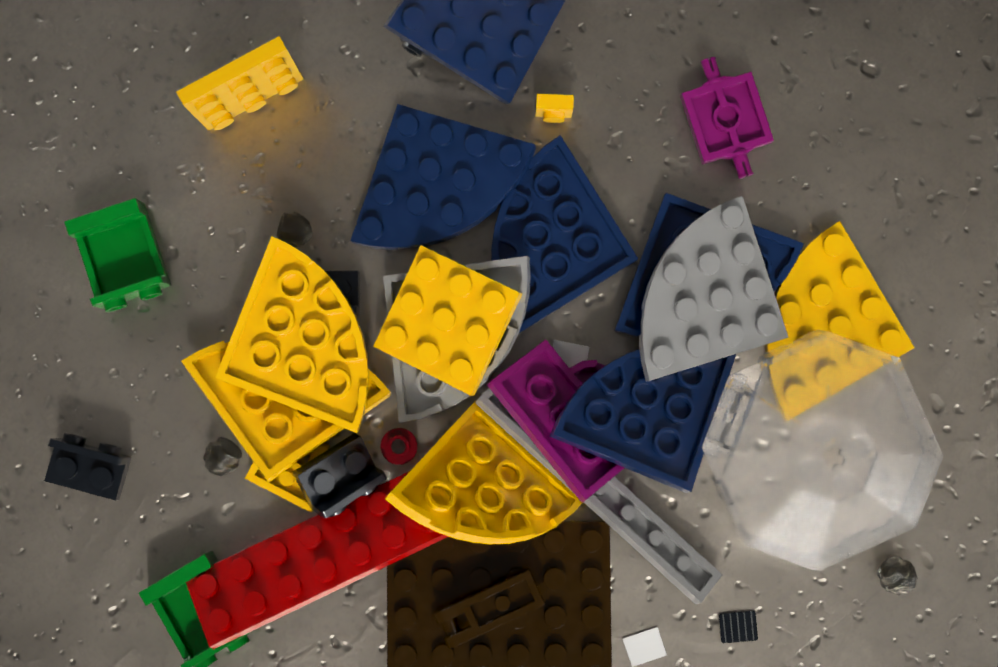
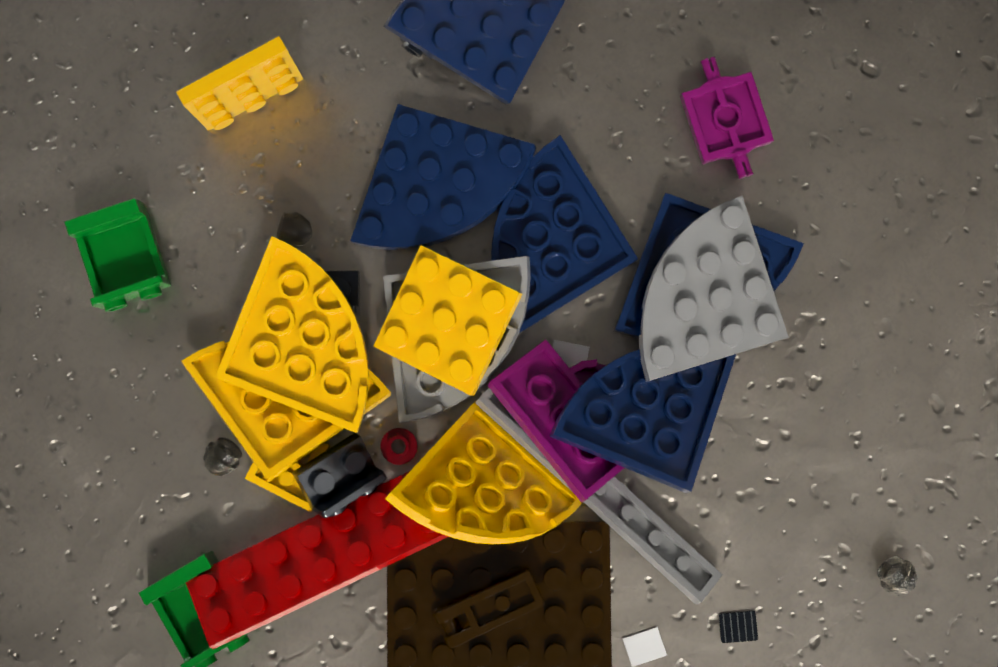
(86, 467): black bracket -> none
(554, 107): yellow plate -> none
(780, 422): clear windscreen -> none
(837, 294): yellow plate -> none

